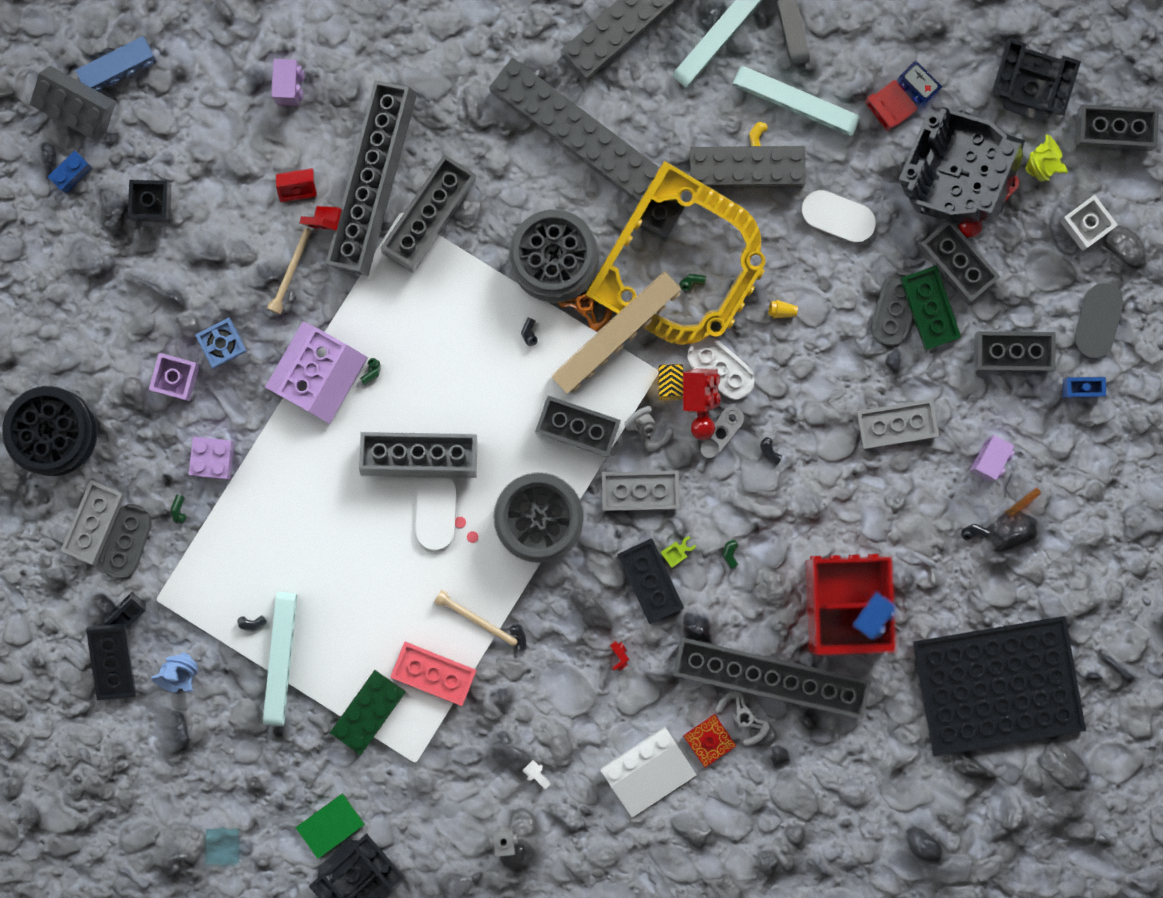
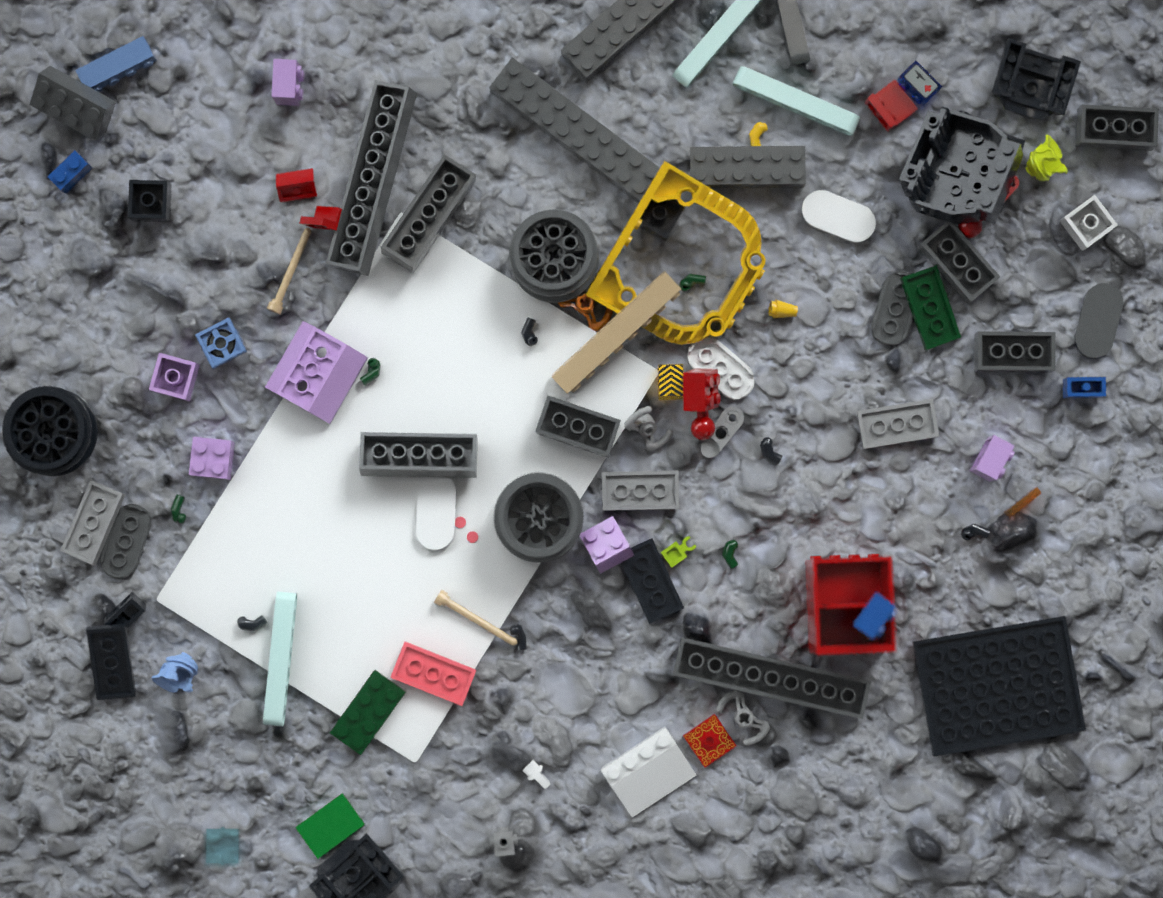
(606, 544): none -> lavender brick
(620, 651): red bracket -> none

